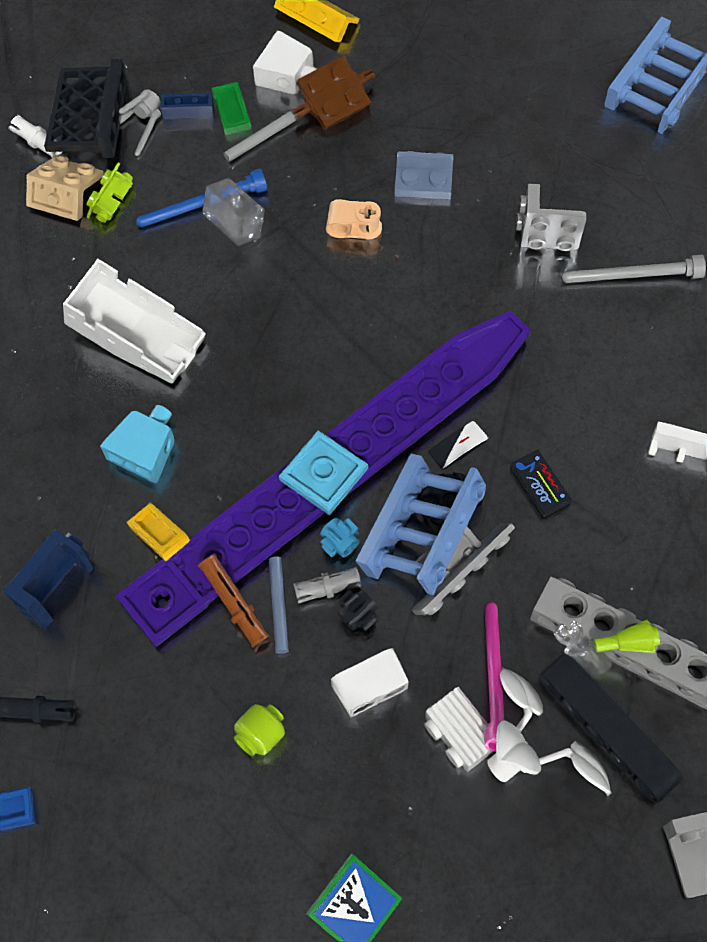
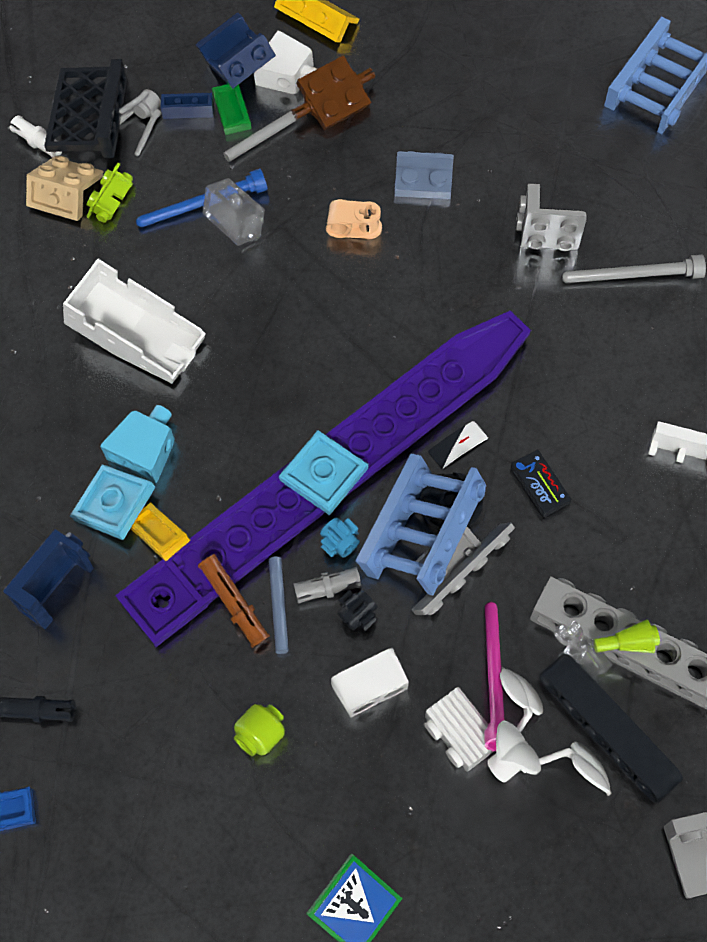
(112, 501): none -> medium azure tile
(235, 50): none -> dark blue panel

